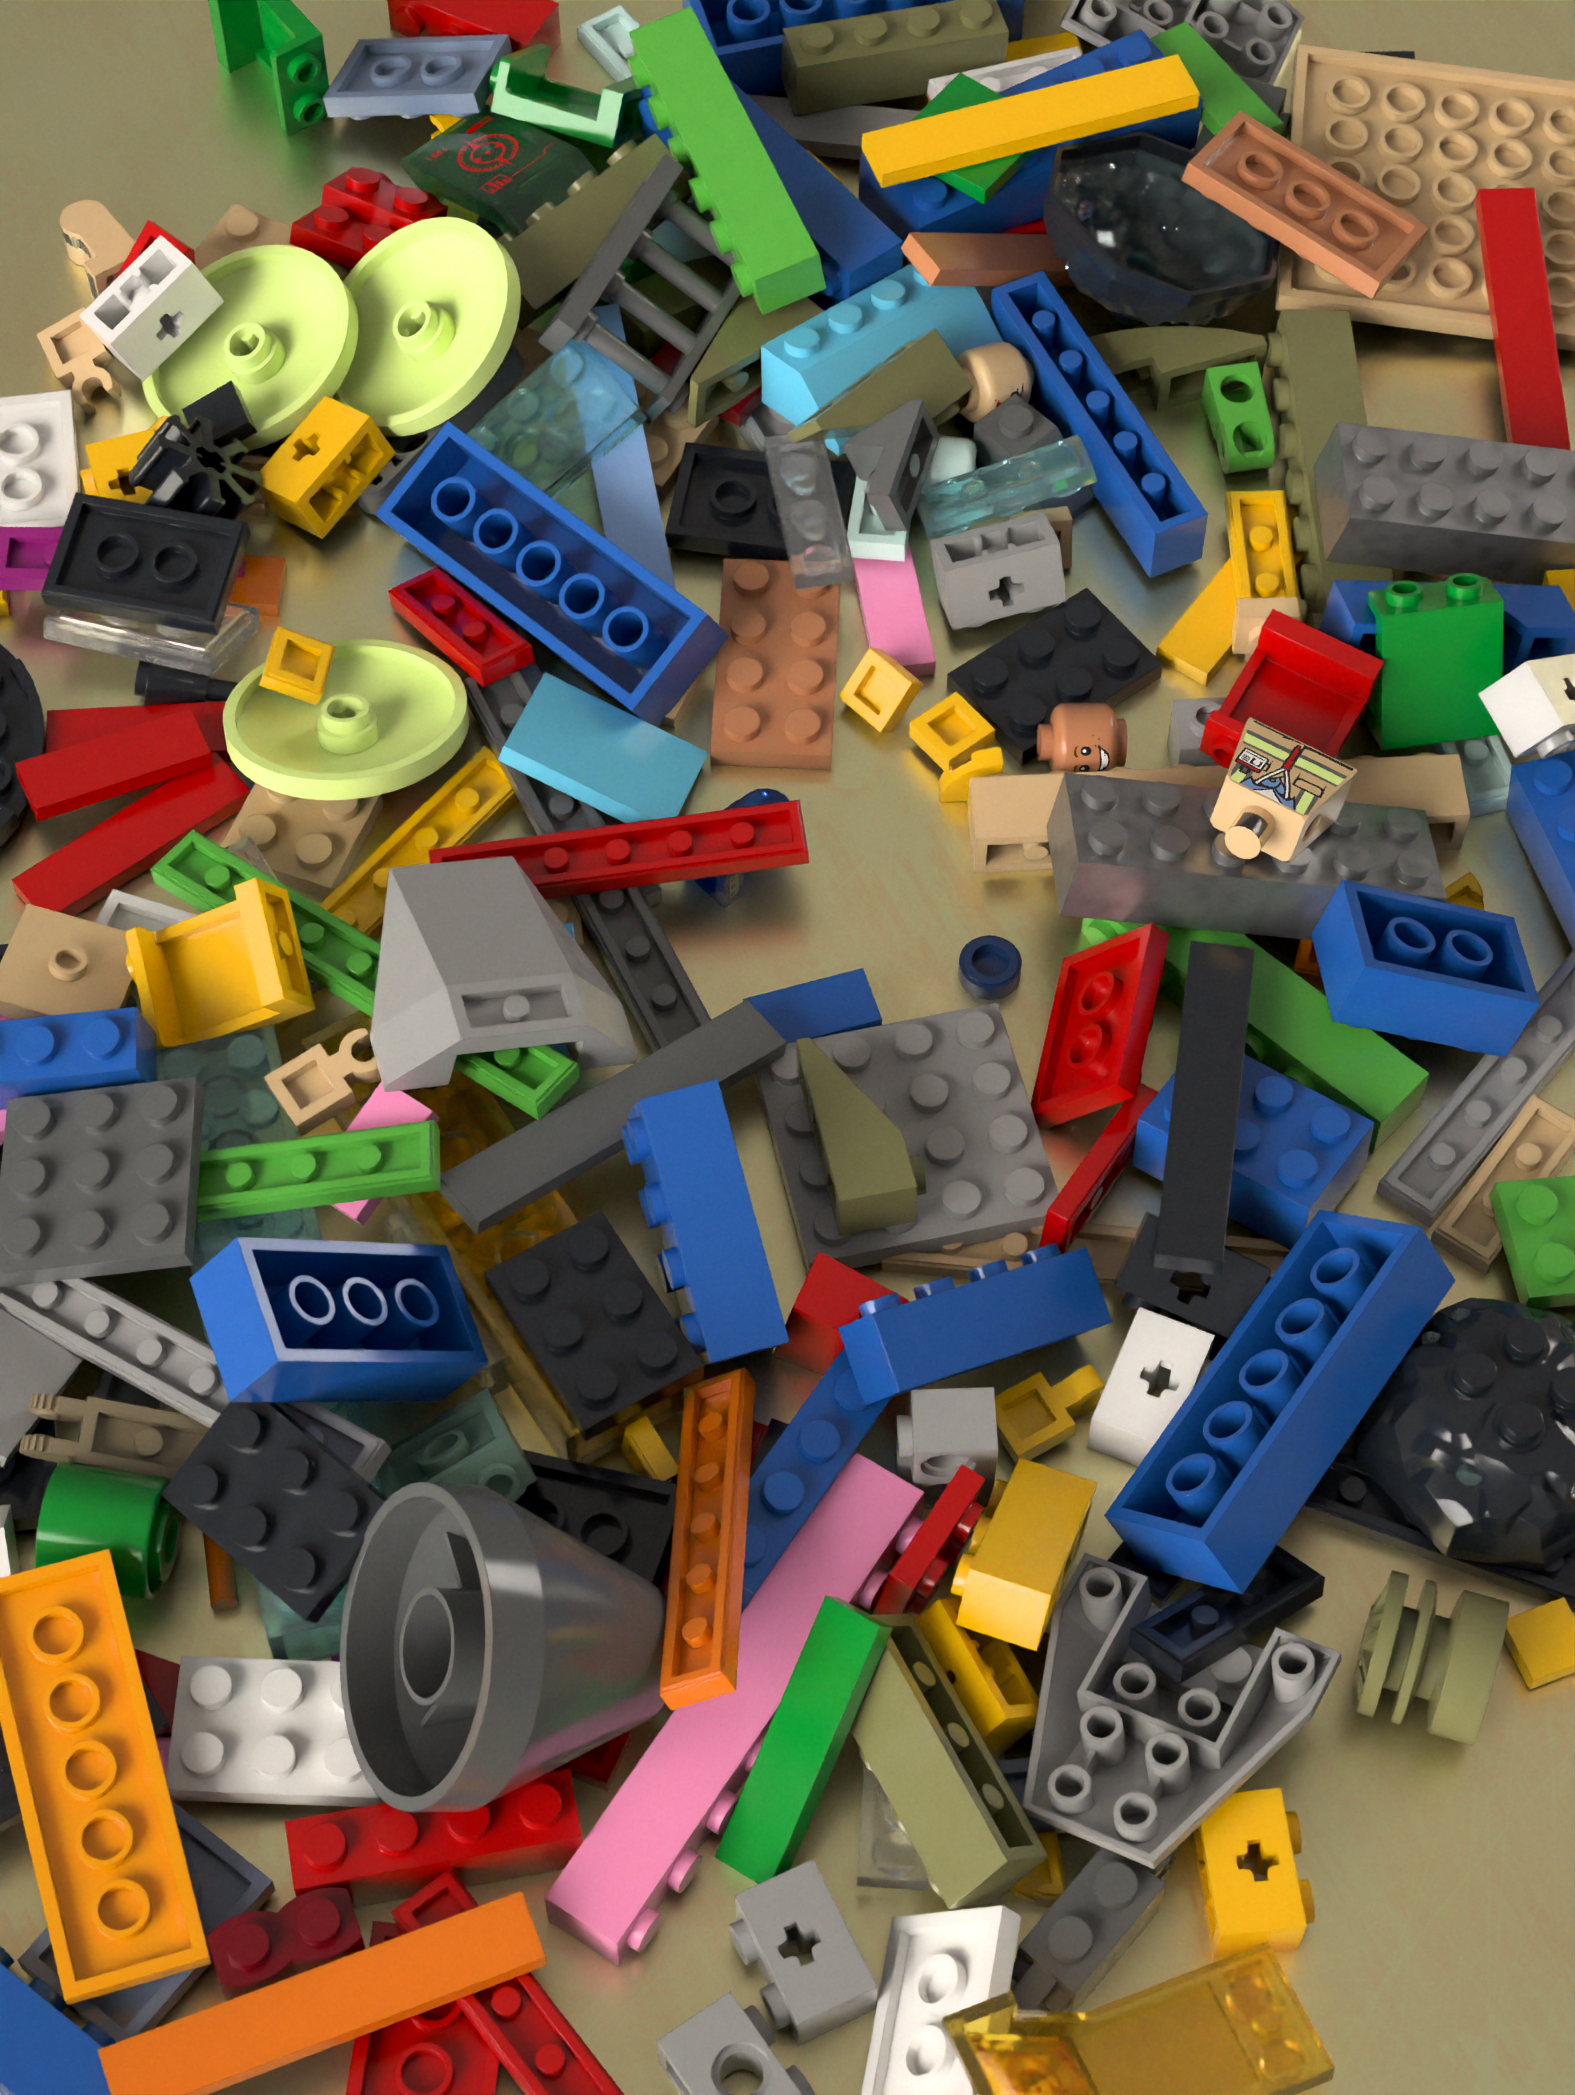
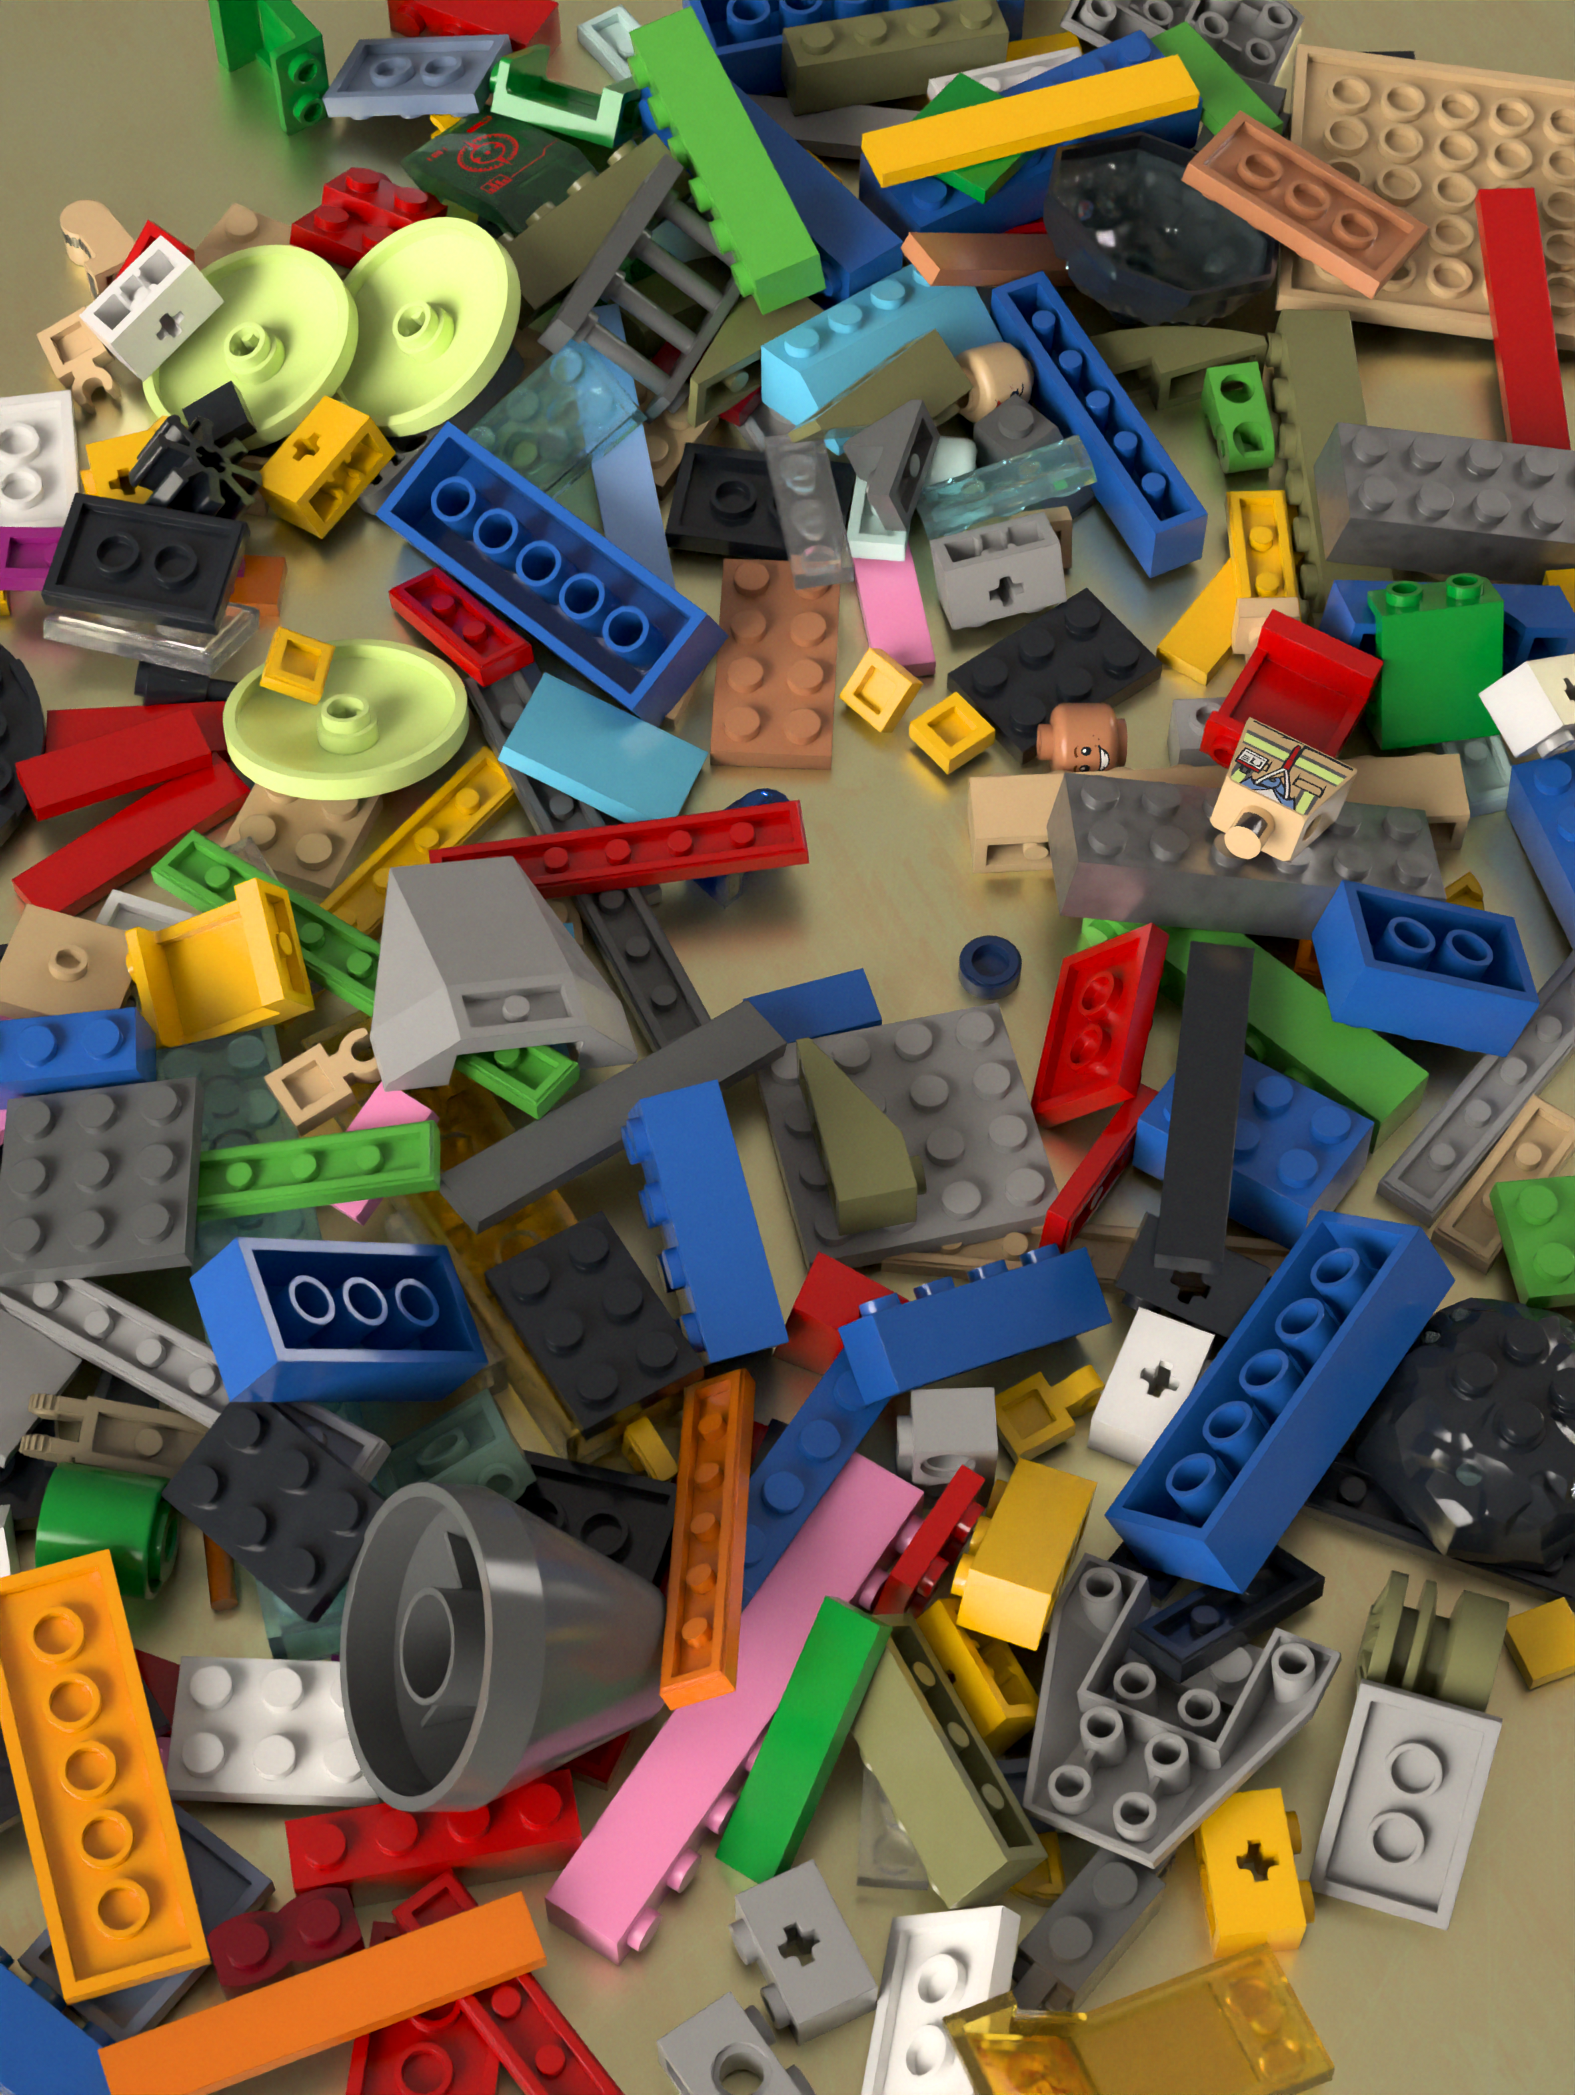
(954, 784): yellow tile -> none
(1405, 1803): none -> light grey plate

